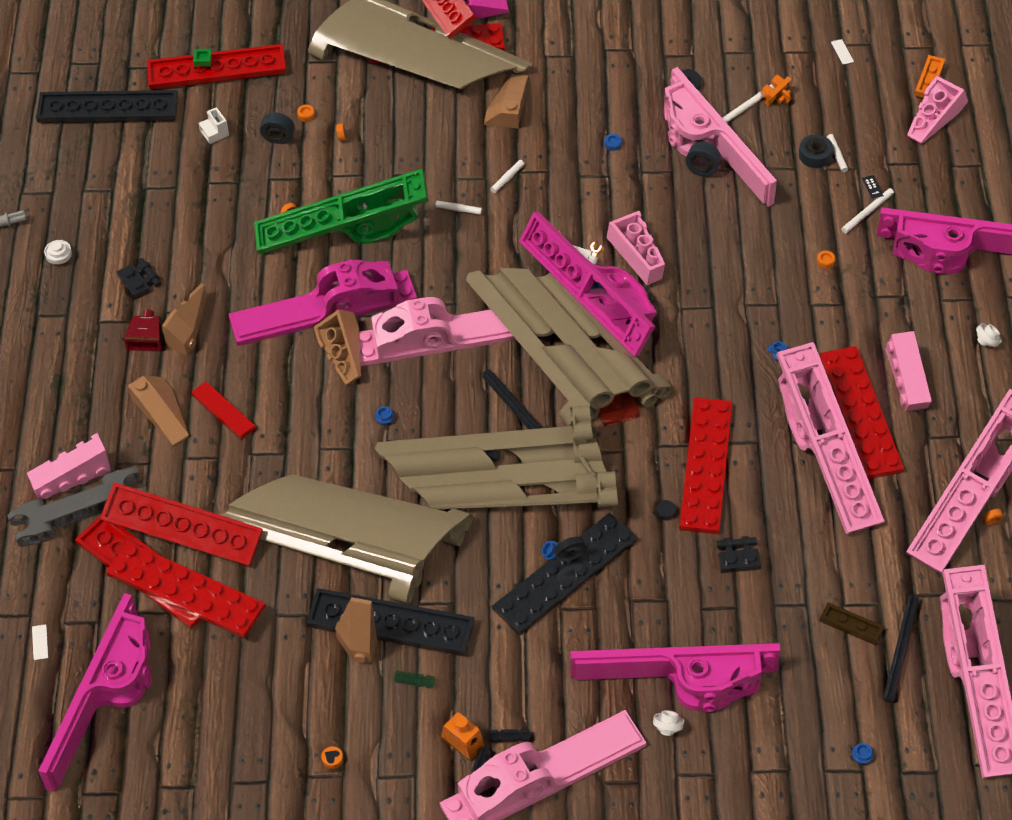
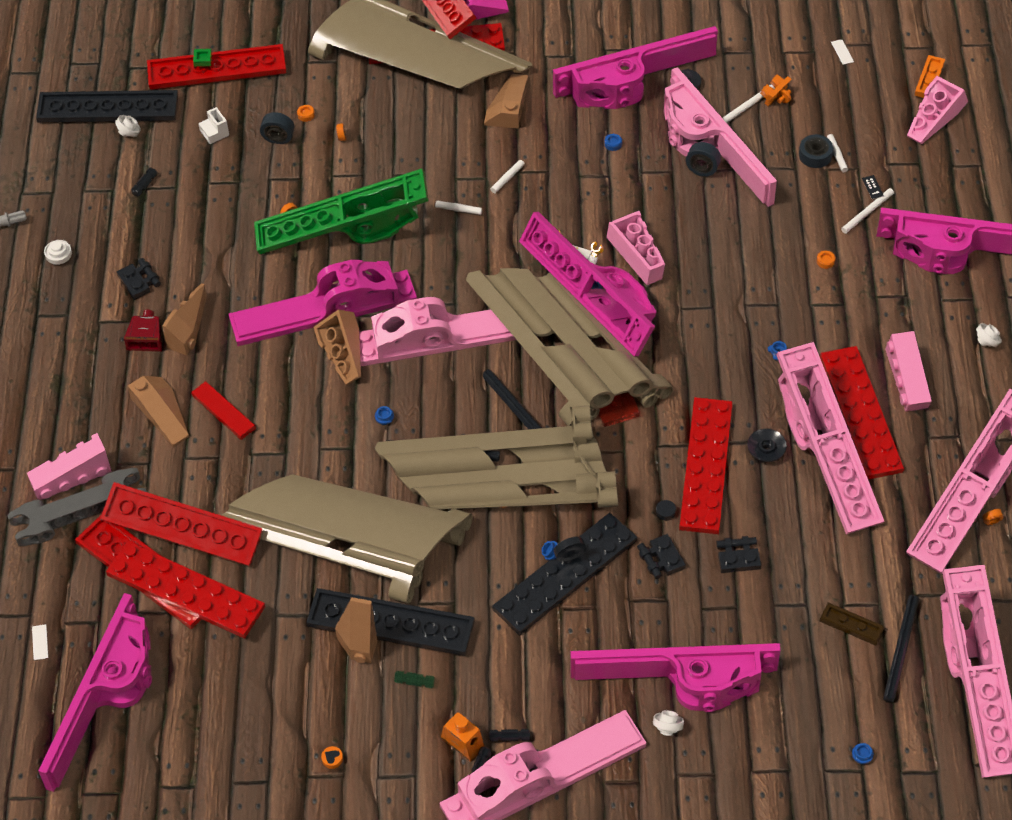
(127, 126): none -> white plate
(144, 181): none -> black axle
(625, 87): none -> dark pink piece
(666, 553): none -> black plate
(766, 439): none -> black dish

